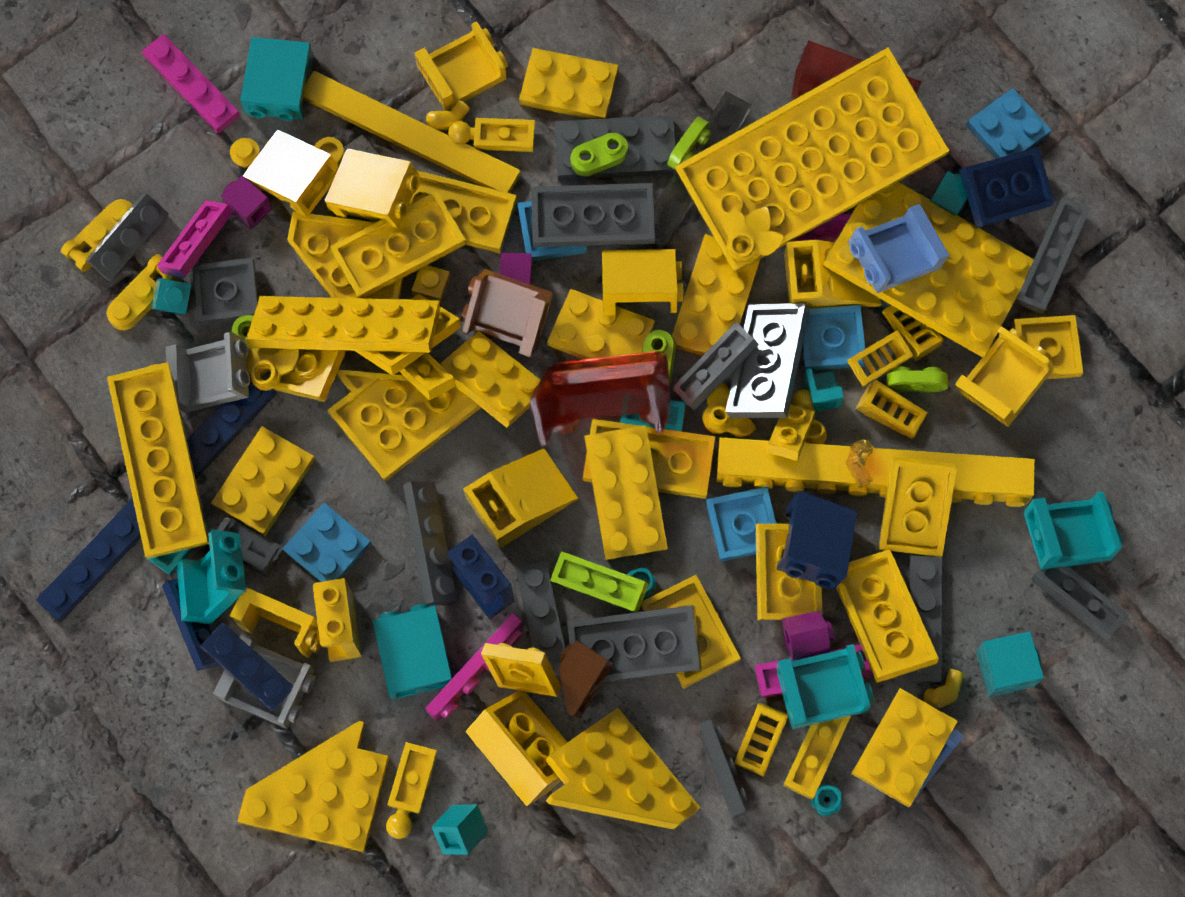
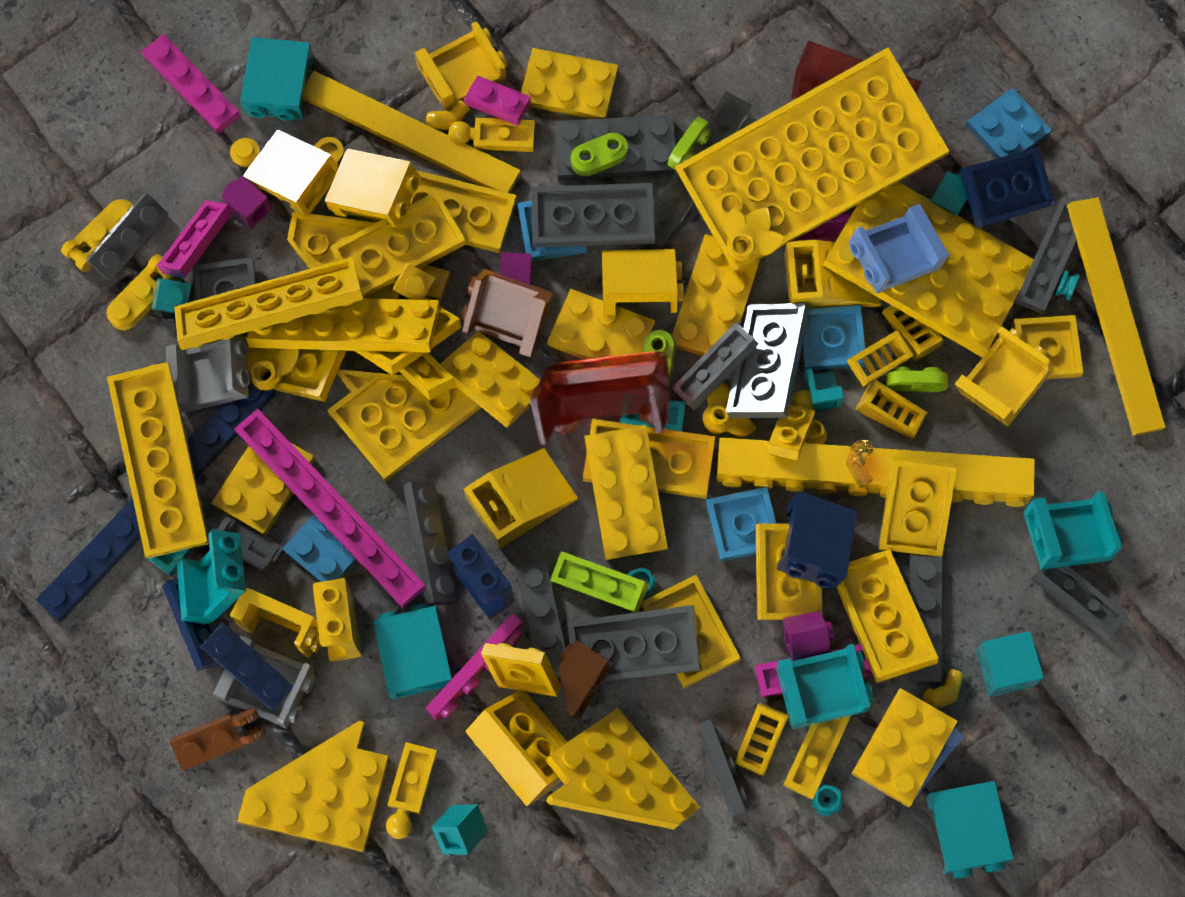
(215, 739): none -> dark orange hinge
(267, 303): none -> yellow plate
(330, 508): none -> dark pink plate
(413, 282): none -> yellow plate
(497, 100): none -> dark pink plate
(970, 829): none -> teal panel
(1067, 285): none -> teal bush
(1115, 316): none -> yellow tile

